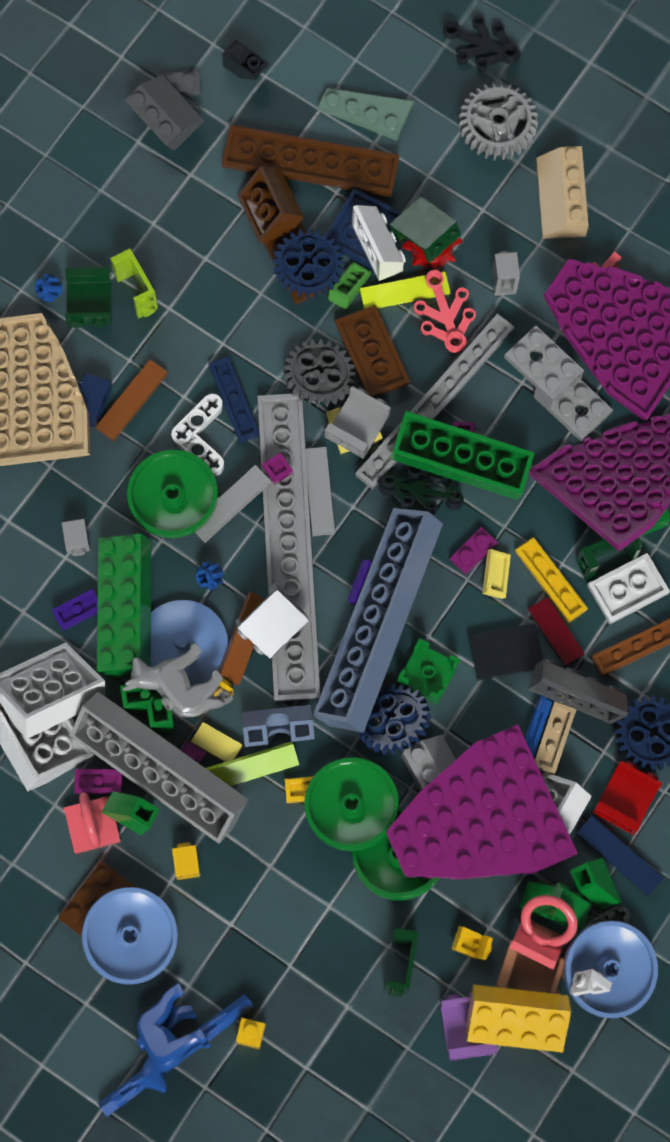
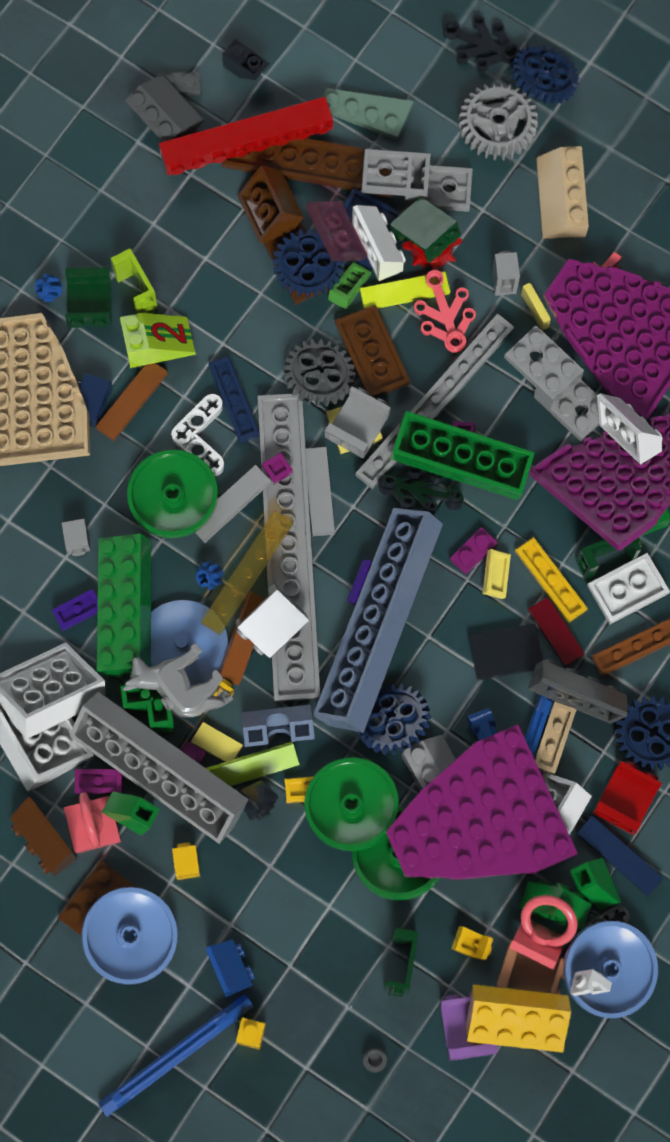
(41, 838): none -> reddish brown slope
(156, 338): none -> lime slope
(161, 1045): blue animal -> none
(229, 967): none -> blue slope
(246, 136): none -> red brick
(247, 573): none -> clear yellow tile
(260, 800): none -> black slope
(336, 230): none -> clear pink tile
(374, 1060): none -> dark grey plate
(416, 178): none -> light grey bracket
(428, 672): green panel -> none
(482, 724): none -> blue piece
(535, 306): none -> light yellow tile
(544, 74): none -> dark blue gear
(628, 428): none -> white slope

